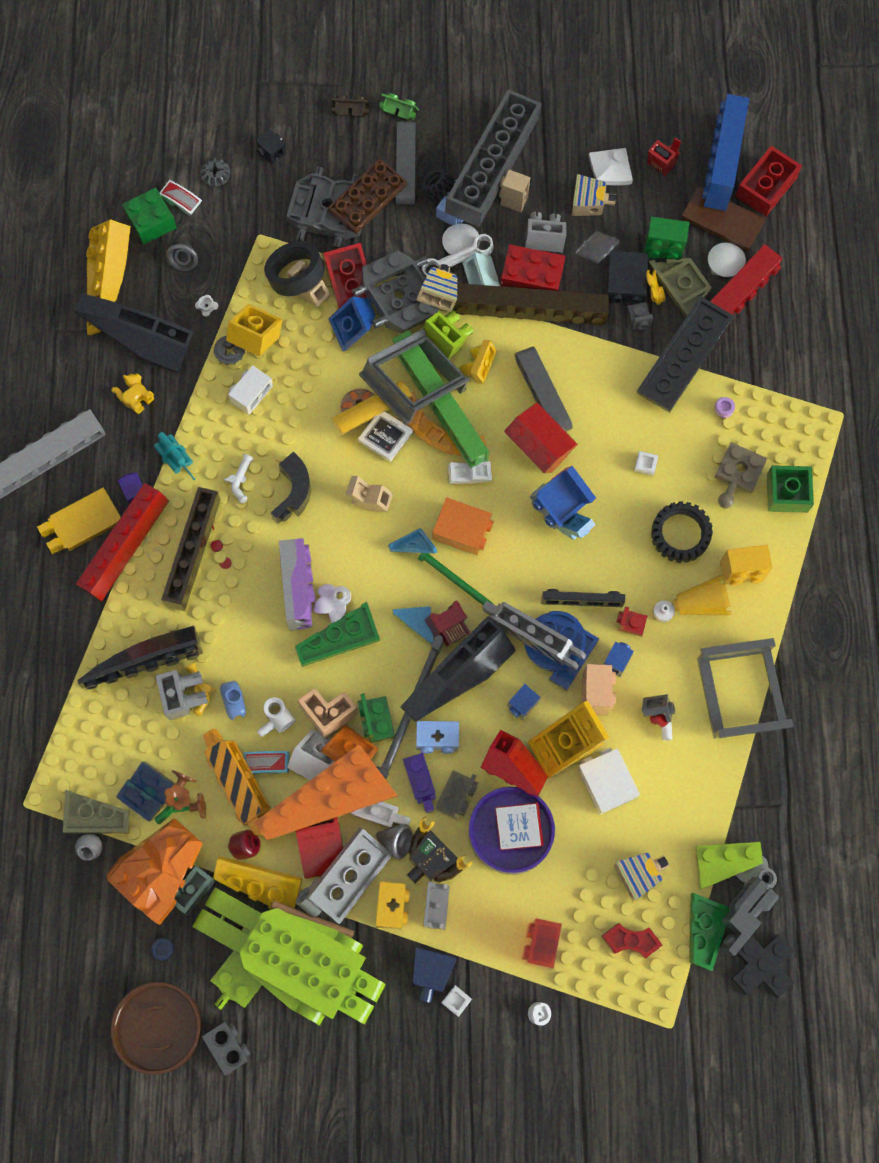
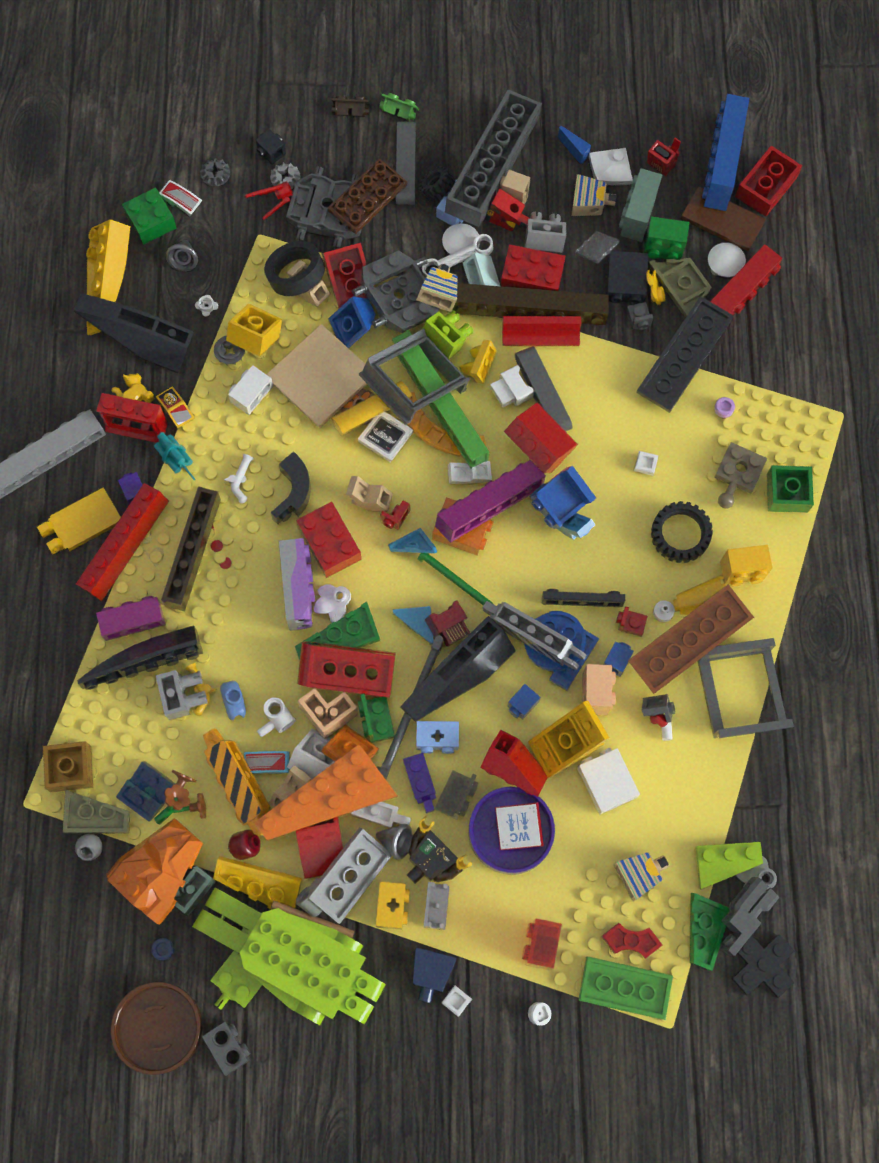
(67, 766): none -> pearl gold brick
(130, 618): none -> magenta brick
(147, 414): none -> red window
(175, 407): none -> slope
(281, 190): none -> red plant
(293, 173): none -> light grey gear
(295, 780): none -> tan brick
(314, 674): none -> red hinge
(319, 376): none -> tan tile
(329, 539): none -> red brick
(399, 514): none -> red bracket
(489, 500): none -> magenta brick
(506, 211): none -> red torso
(511, 388): none -> white piece
(541, 330): none -> red panel
(577, 147): none -> blue slope
(625, 988): none -> bright green tile
(639, 204): none -> sand green brick
(691, 639): none -> dark orange plate

